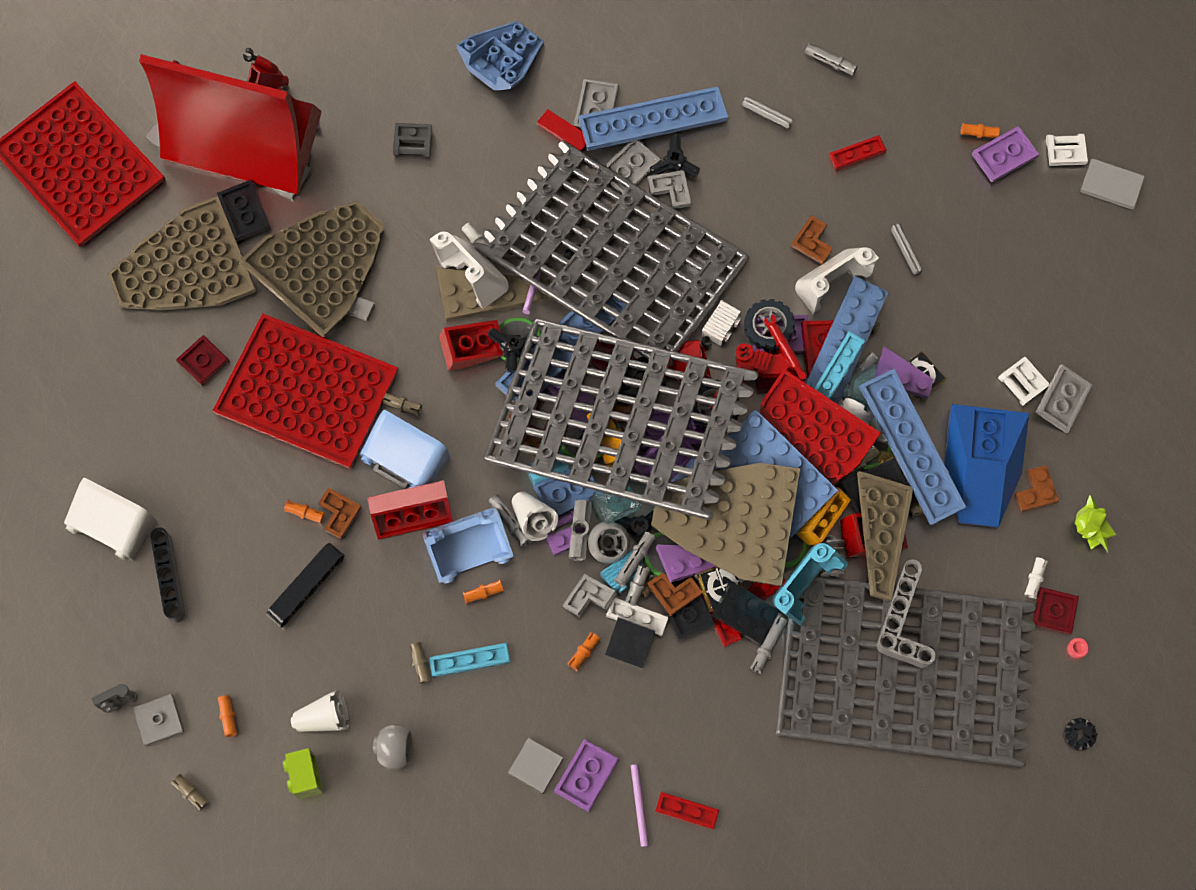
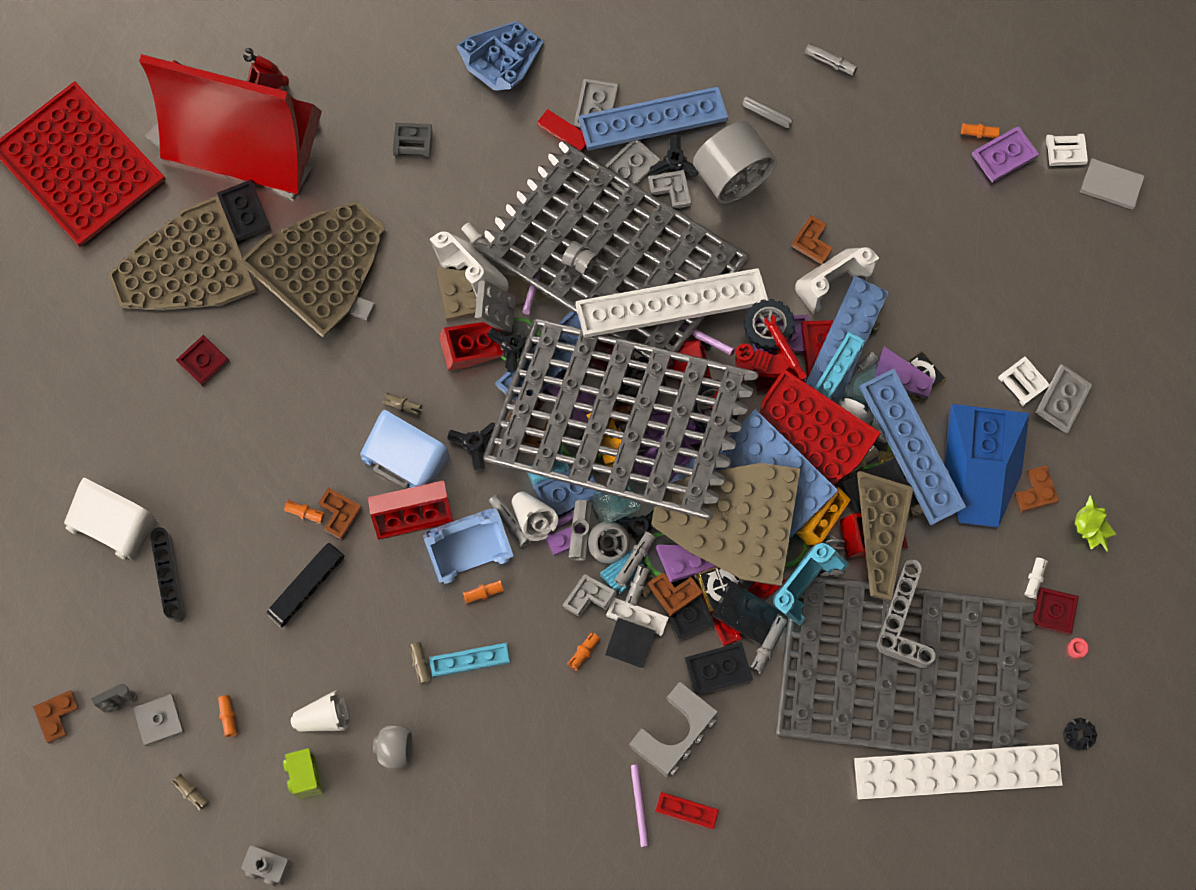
(50, 714): none -> dark orange plate
(266, 865): none -> light grey brick
(306, 390): red plate -> none
(467, 441): none -> black bush
(495, 306): none -> light grey plate
(535, 765): light grey tile -> none
(579, 258): none -> light grey wheel
(586, 775): medium lavender tile -> none
(666, 757): none -> light grey arch
(670, 302): none -> white plate
(711, 341): none -> lavender bar
(718, 669): none -> black plate
(721, 323): white brick -> none
(734, 162): none -> light grey wheel
(857, 152): red tile -> none
(906, 249): light grey axle -> none
(958, 771): none -> white plate

